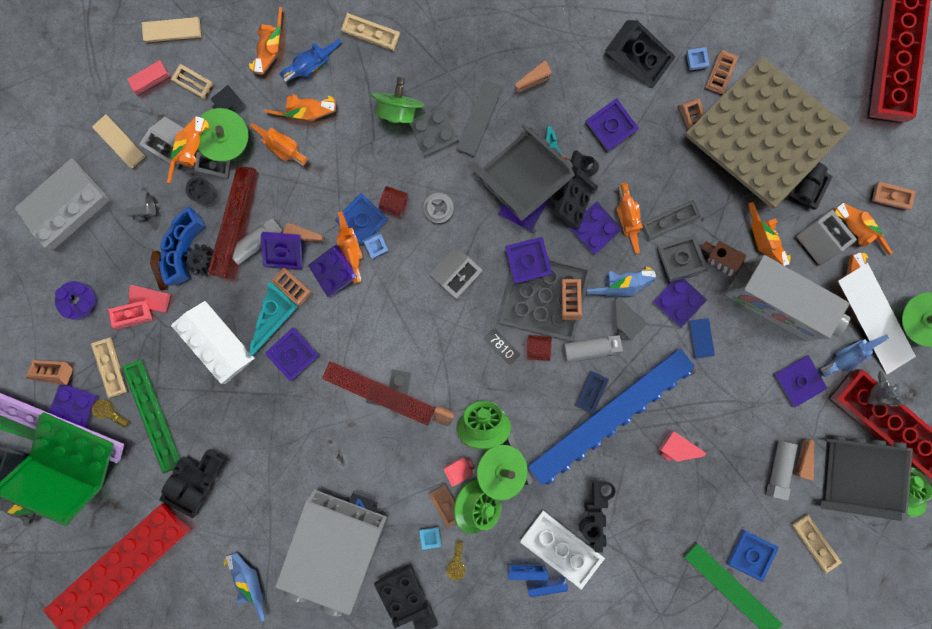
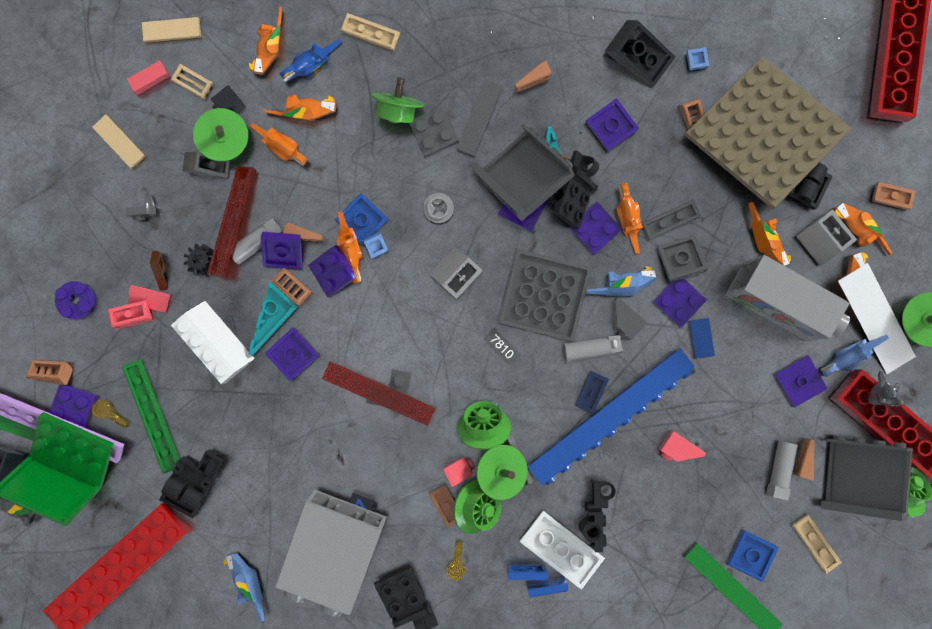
(61, 205): light grey slope -> none
(109, 367): tan tile -> none
(161, 139): light grey slope -> none
(176, 244): blue brick -> none
(186, 145): orange animal -> none
(200, 190): black piece -> none
(393, 201): clear red piece -> none
(430, 538): medium azure plate -> none
(443, 416): nougat slope -> none
(528, 260): dark purple plate -> none
(539, 348): clear red piece -> none
(571, 315): nougat slope -> none
(726, 56): nougat slope -> none
(729, 263): reddish brown torso -> none

